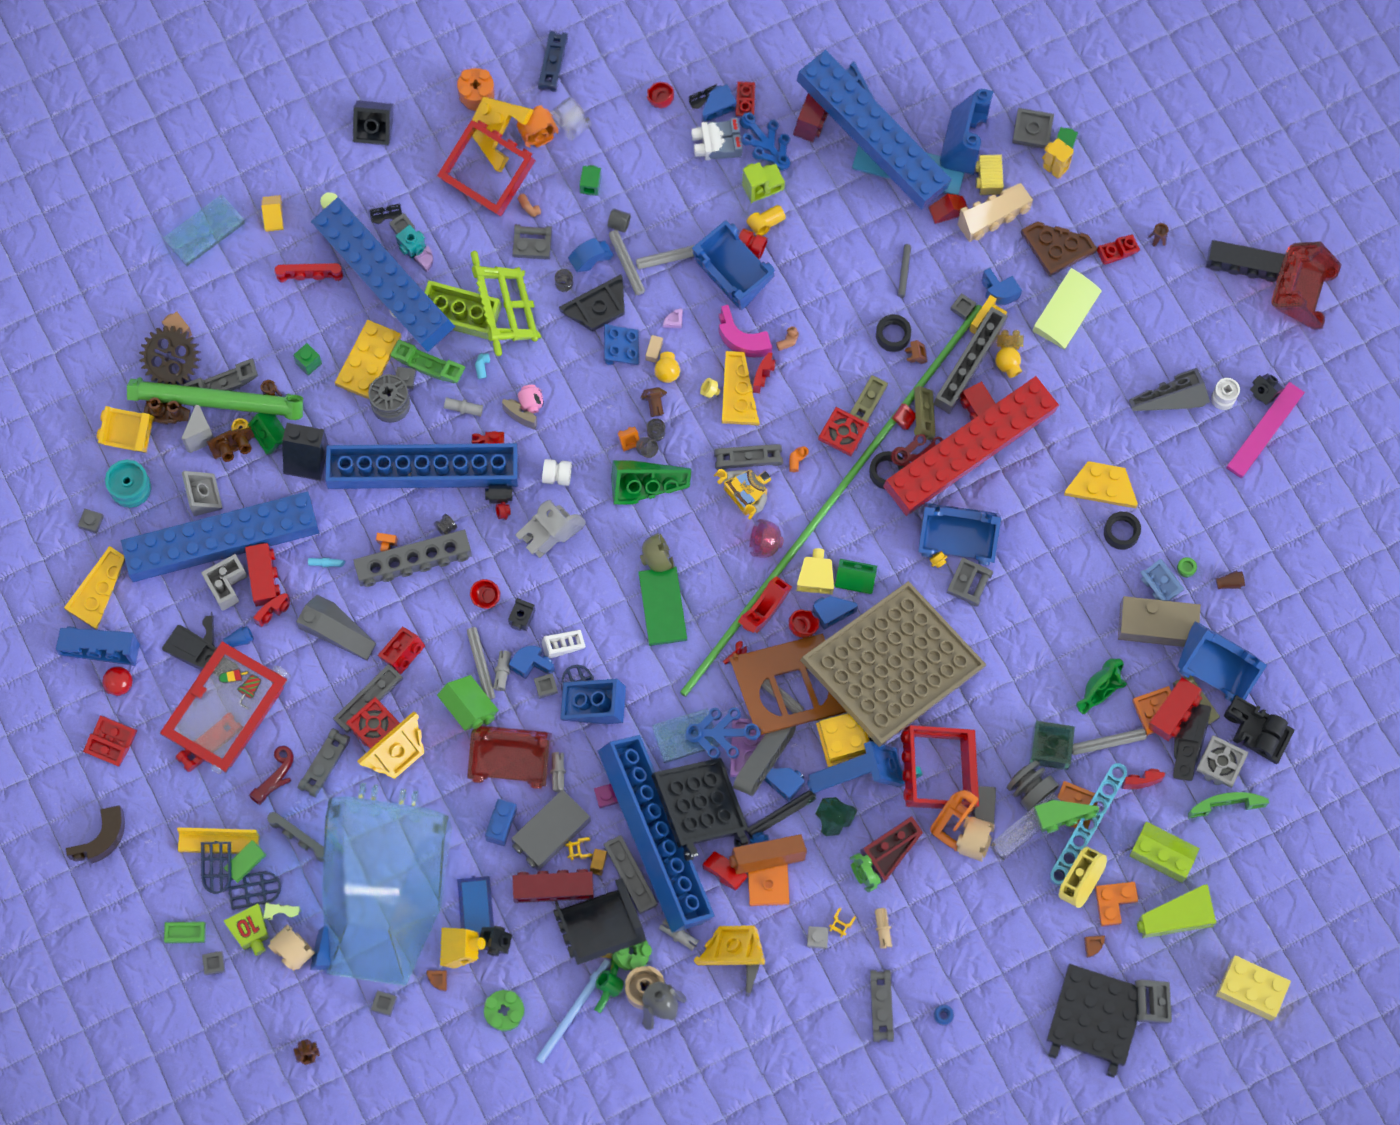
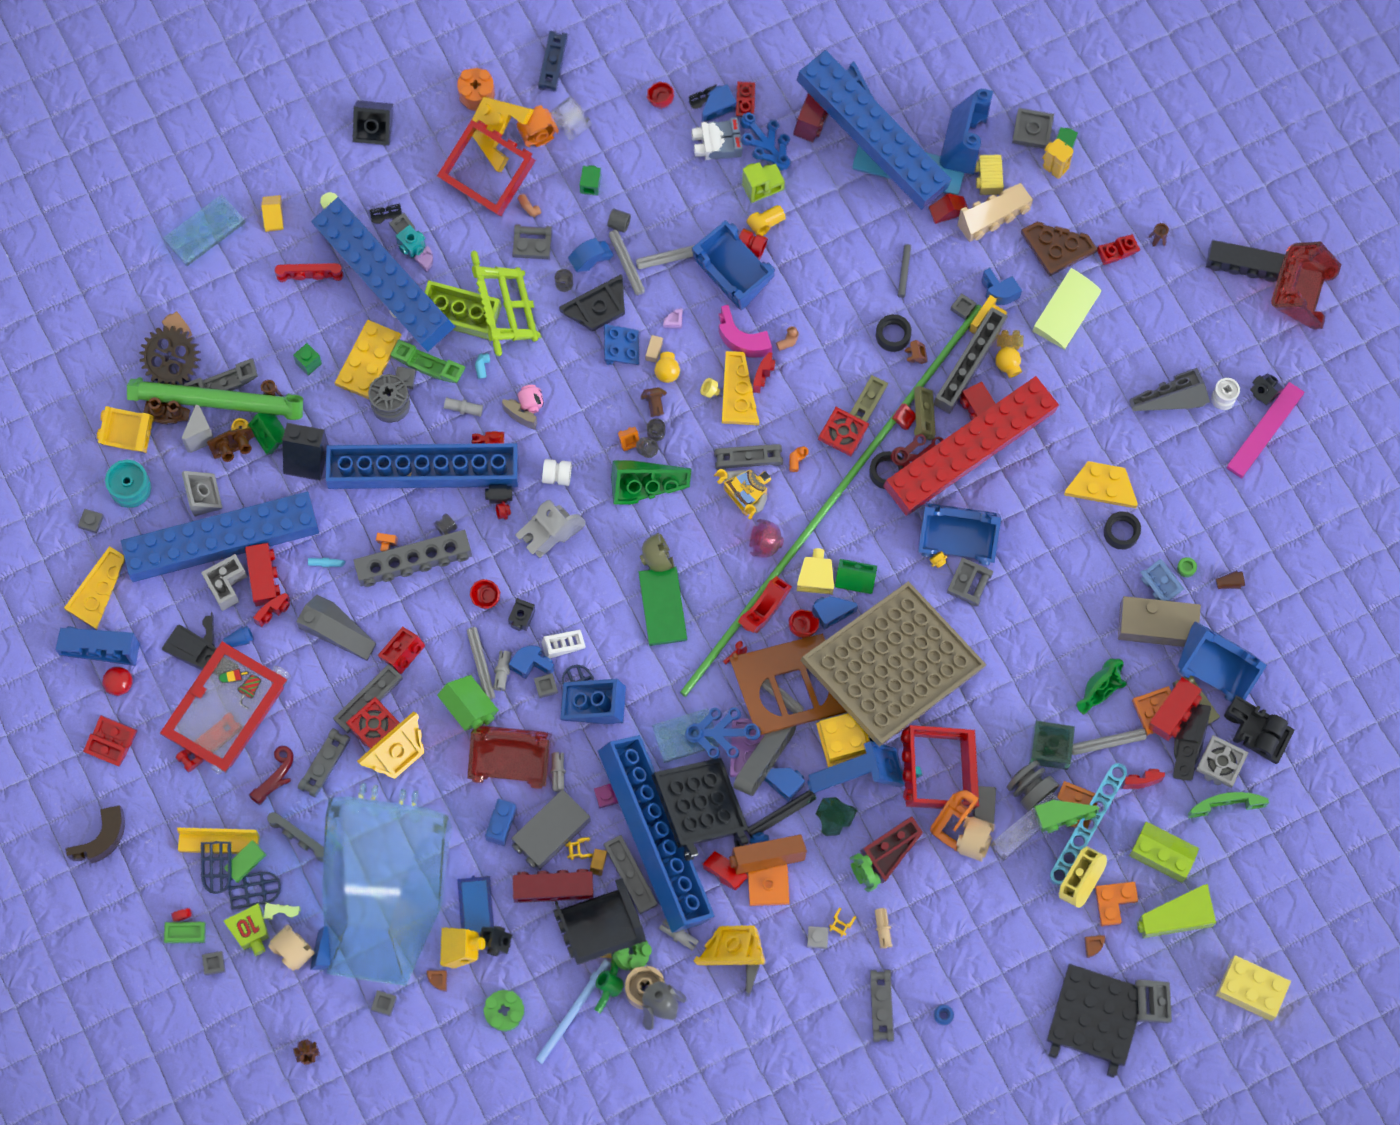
(181, 914): none -> red tile

